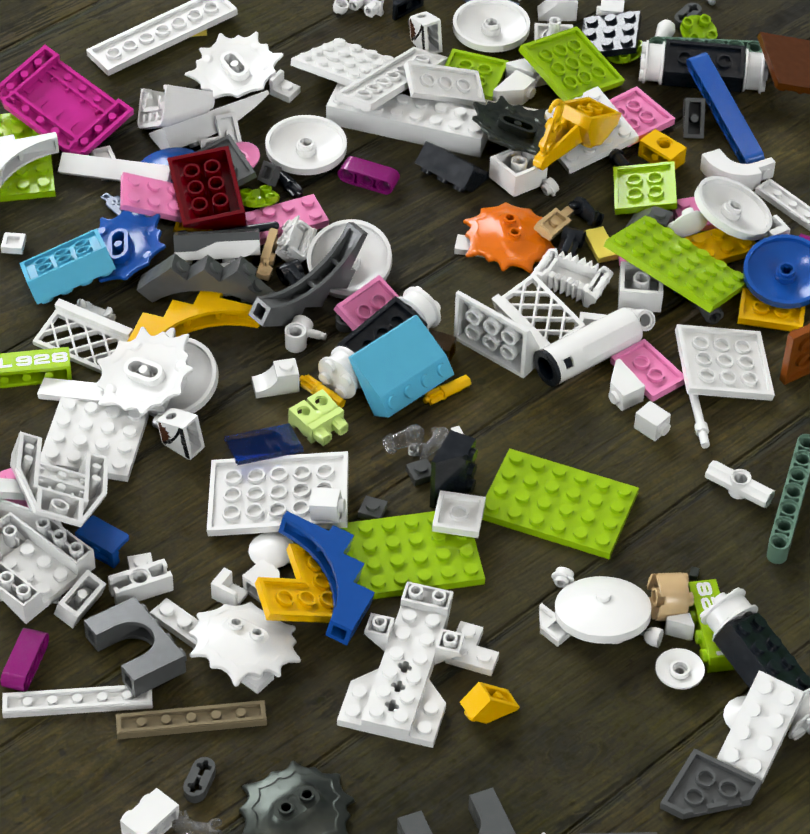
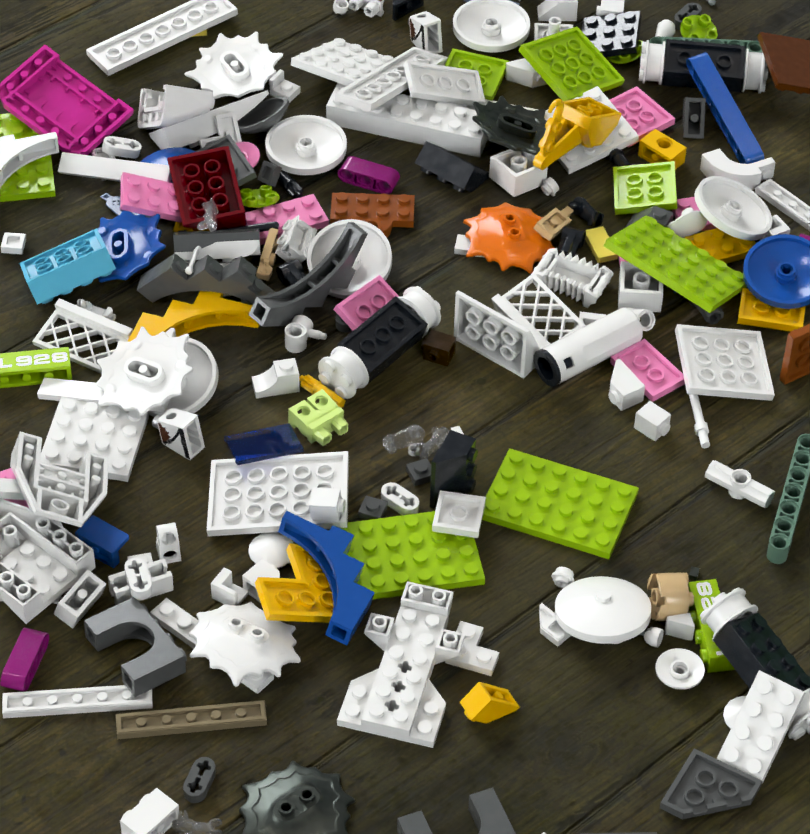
(121, 147): none -> white beam
(133, 579): none -> white beam
(167, 541): none -> white leg
(189, 270): none -> white hinge
(210, 216): none -> clear piece
(264, 116): none -> dark grey dish
(377, 209): none -> dark orange plate
(400, 367): medium azure slope -> none
(400, 499): none -> white beam
(446, 390): yellow piece -> none
(516, 88): white slope -> none

